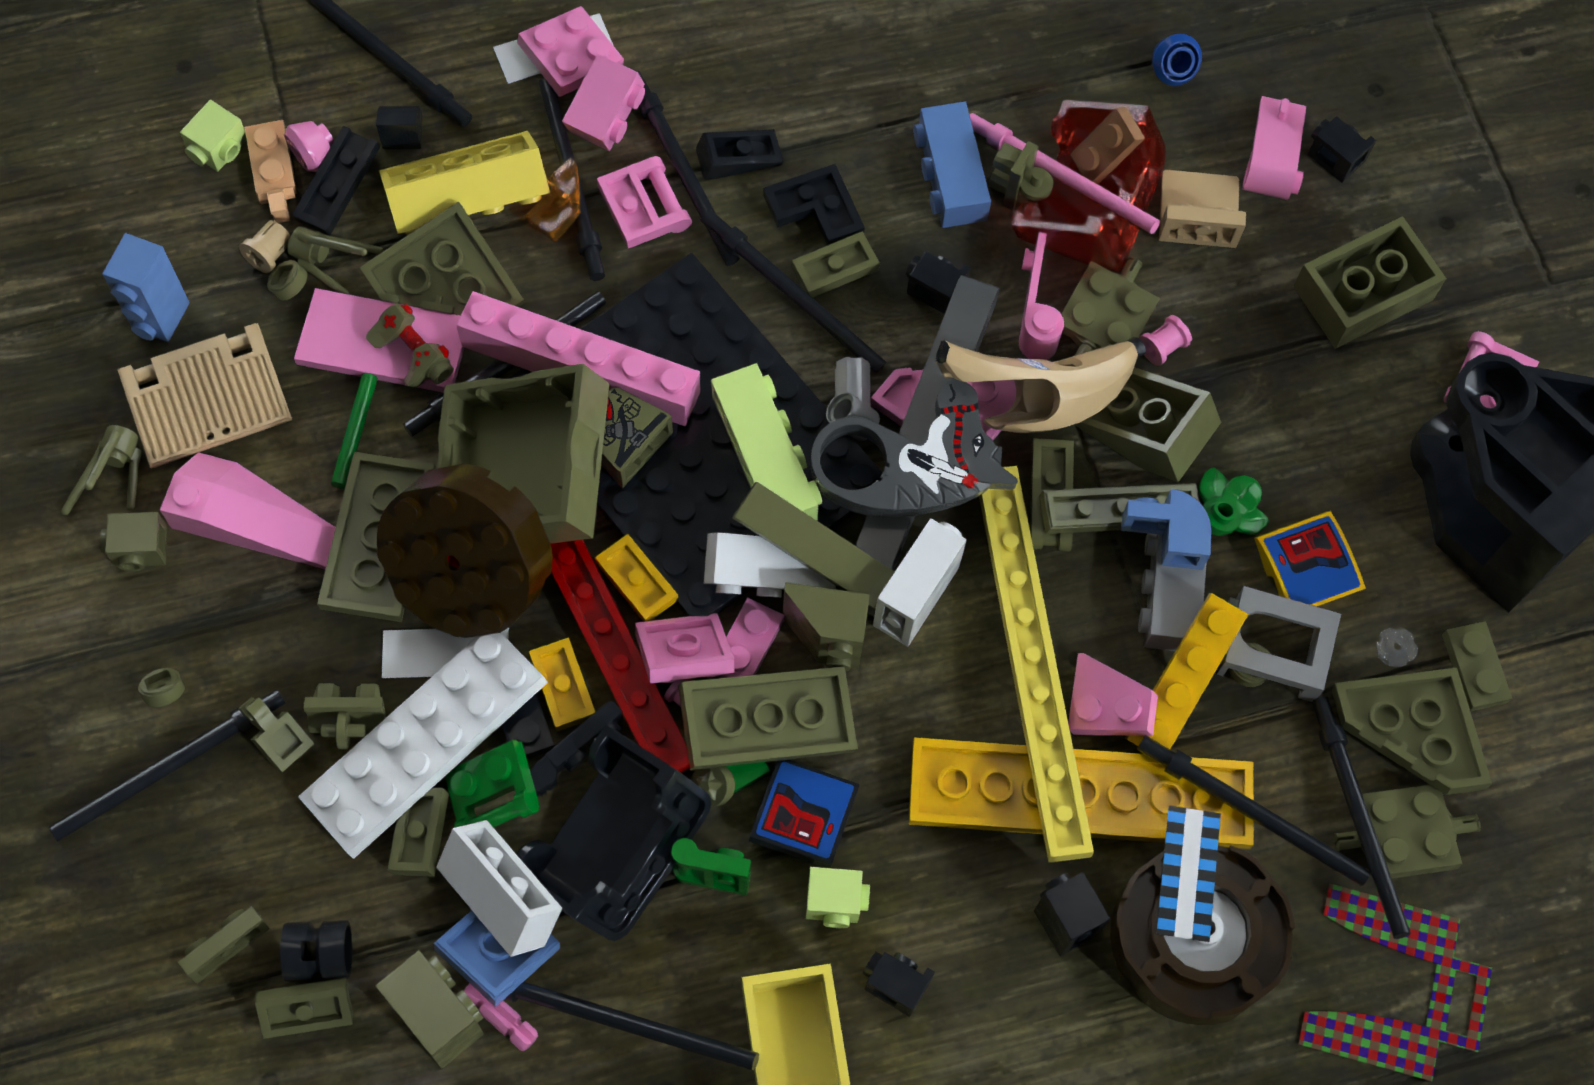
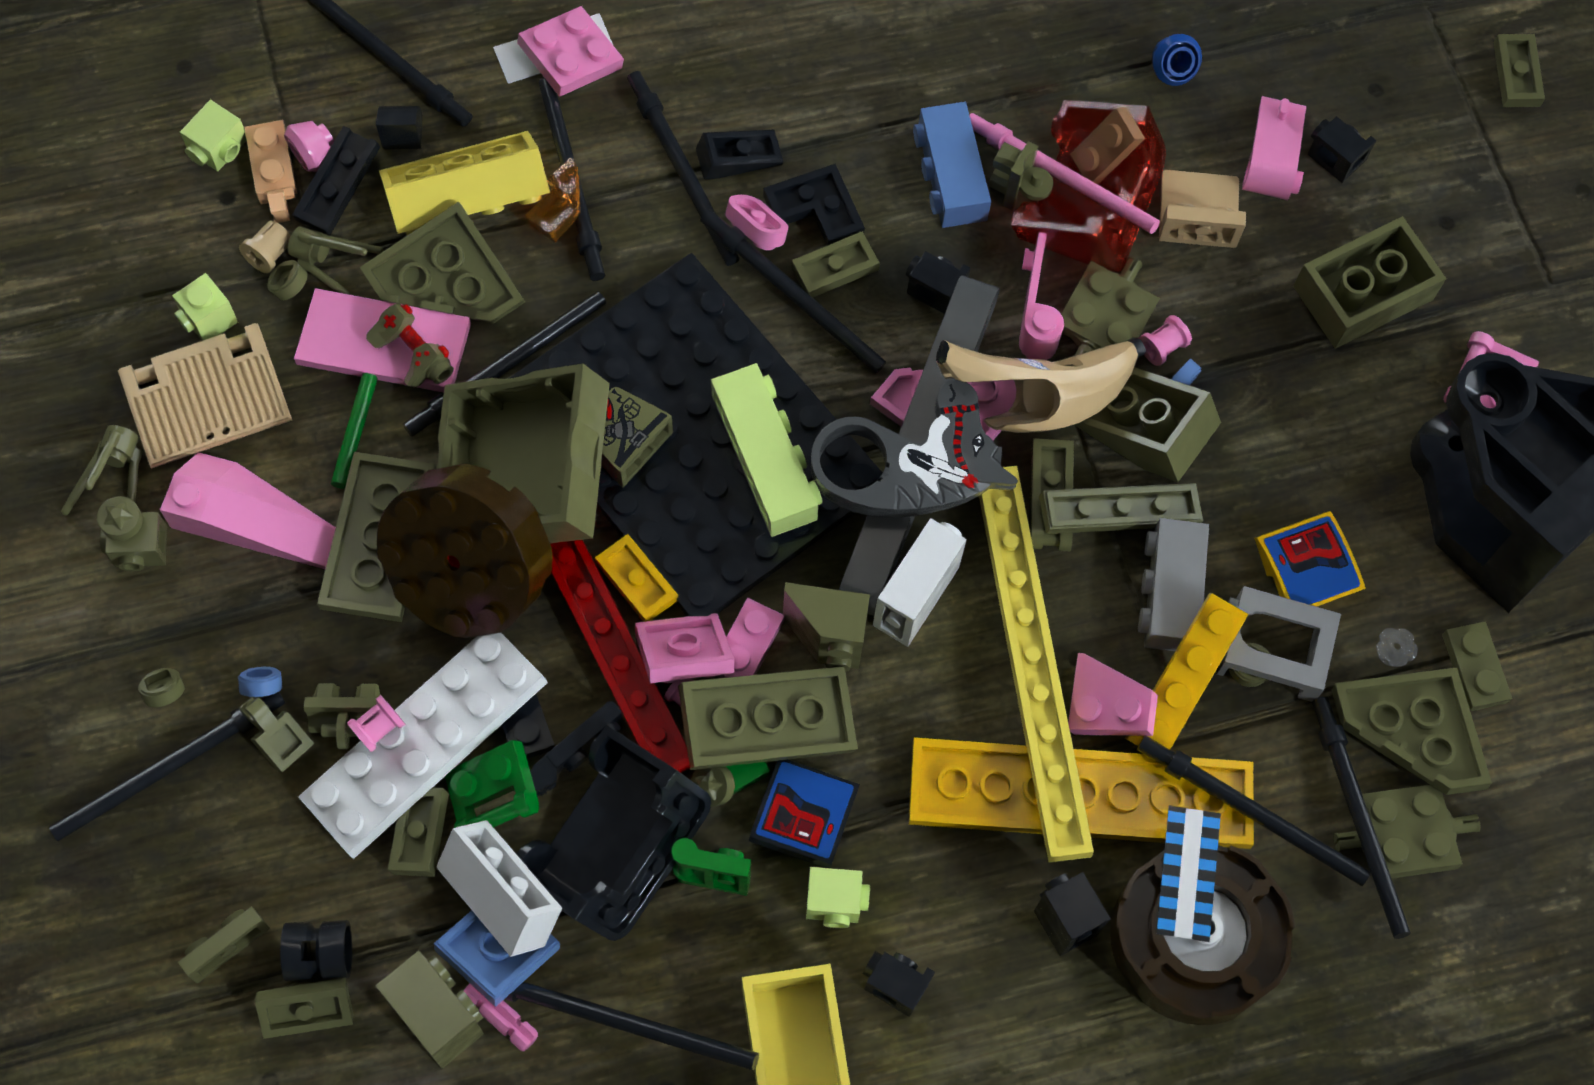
(119, 518): none -> olive tile
(146, 288): medium blue brick -> none
(204, 308): none -> yellowish green brick
(260, 681): none -> medium blue tile
(376, 723): none -> bright pink bush
(419, 651): white sticker -> none
(544, 343): bright pink brick -> none
(566, 689): yellow plate -> none
(604, 102): bright pink brick -> none
(632, 206): bright pink plate -> none
(754, 562): white brick -> none
(757, 221): none -> bright pink plate
(812, 543): olive tile -> none
(852, 392): light grey piece -> none
(1181, 523): medium blue brick -> none
(1188, 372): none -> medium blue tile
(1232, 503): green plate -> none
(1388, 1041): piece -> none
(1519, 70): none -> olive plate

